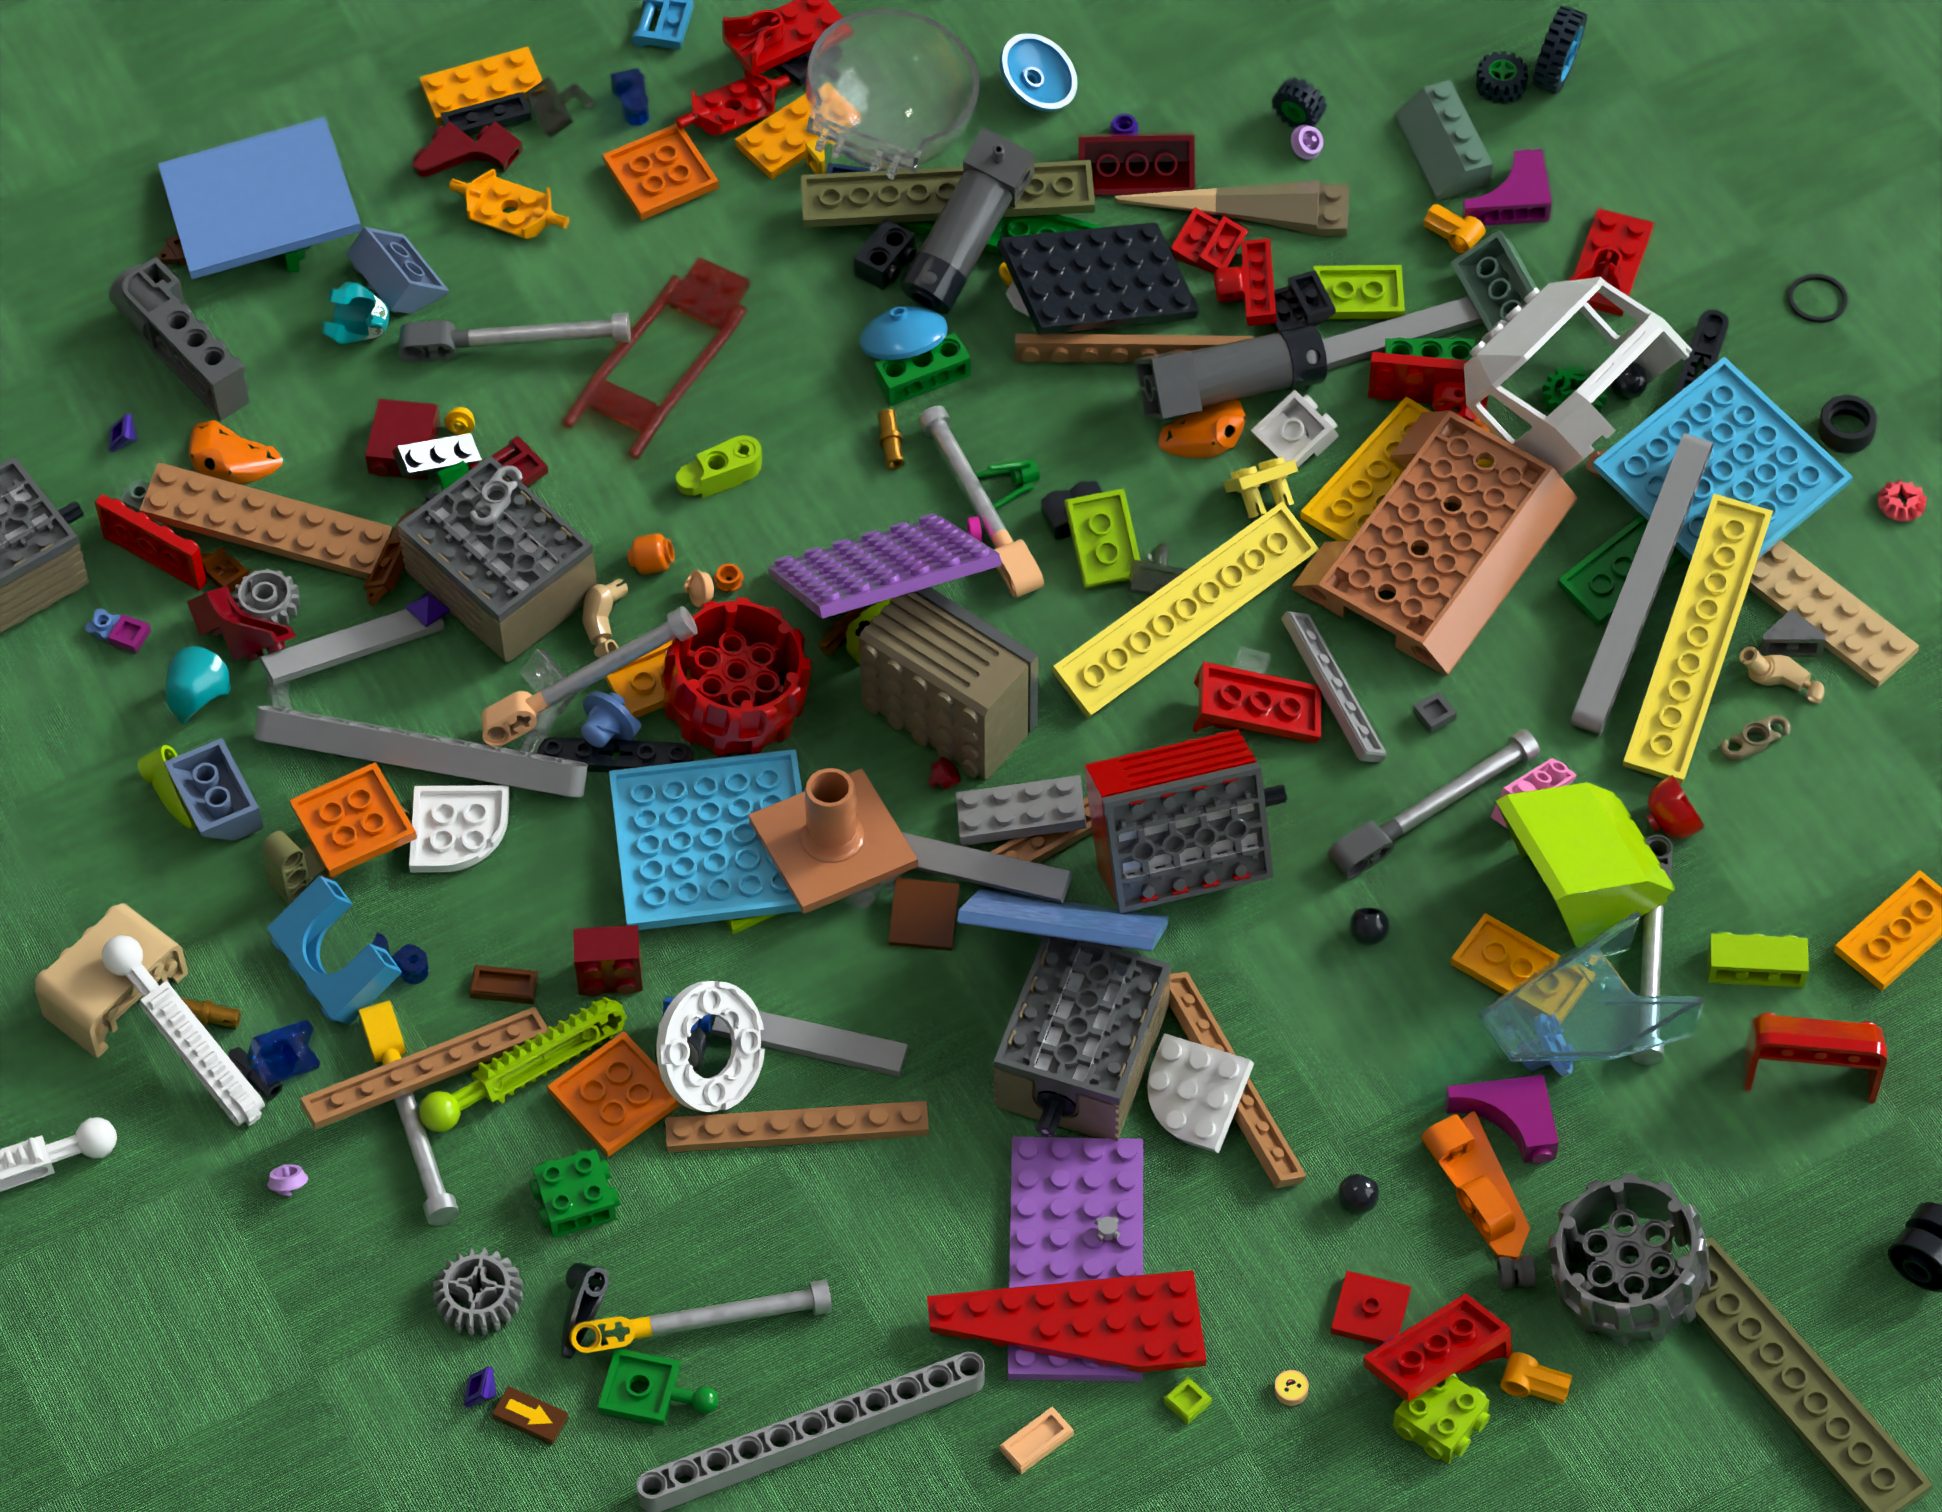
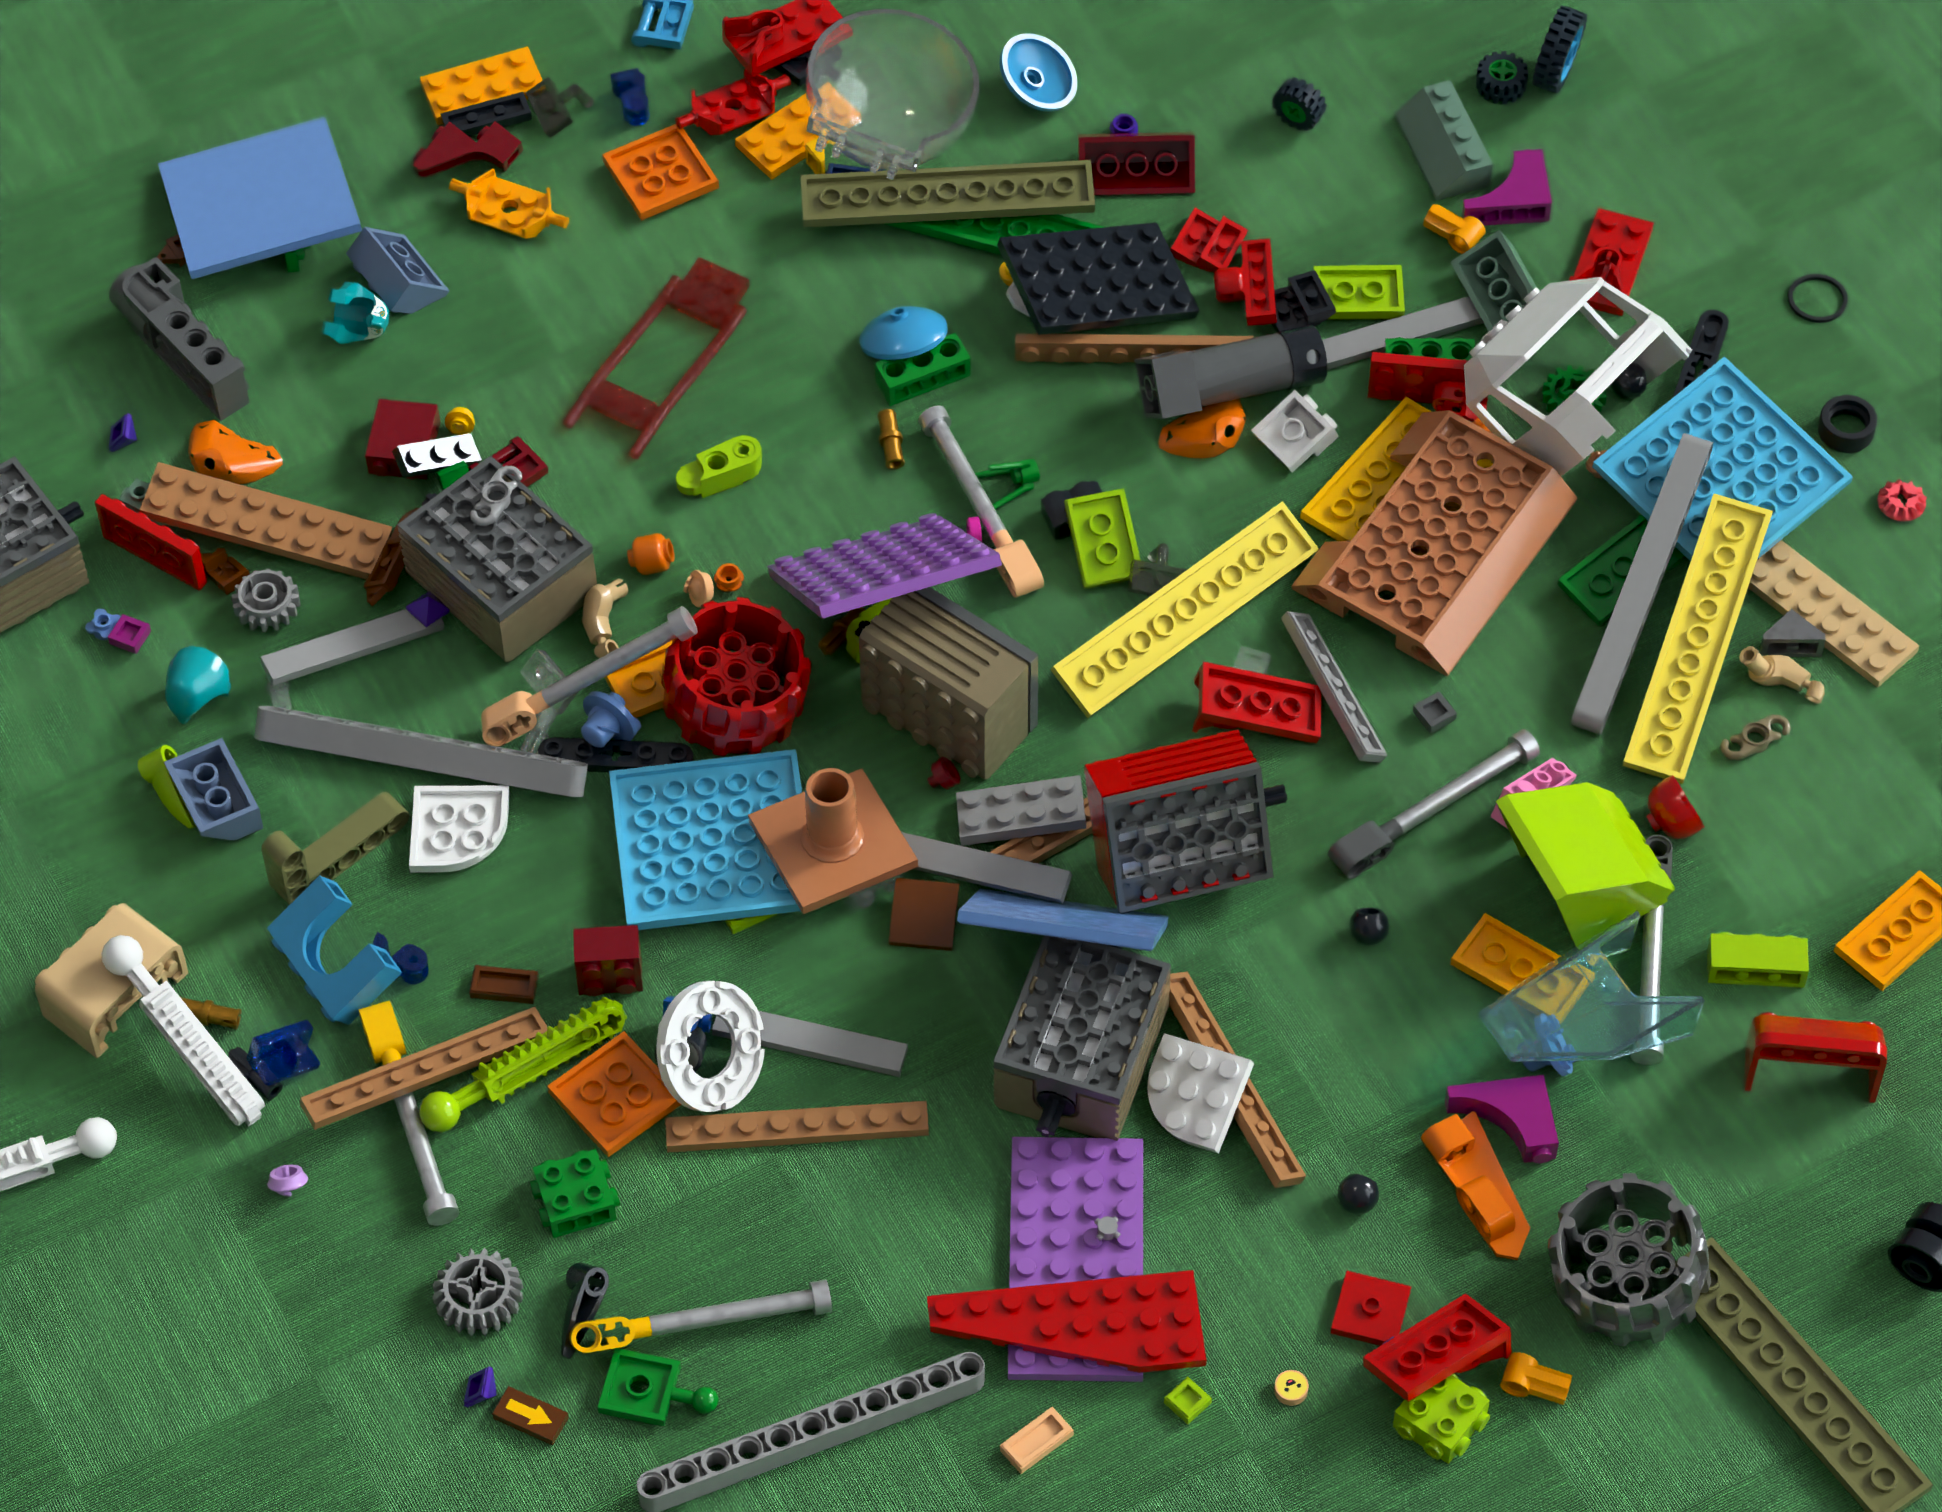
(243, 633): dark red arch -> none
(353, 819): orange plate -> none
(439, 338): piece -> none
(884, 255): black brick -> none
(991, 181): dark grey piece -> none
(1249, 479): light yellow plate -> none
(1292, 205): dark tan plate -> none
(1306, 142): lavender hat -> none
(1516, 1272): dark grey wheel -> none

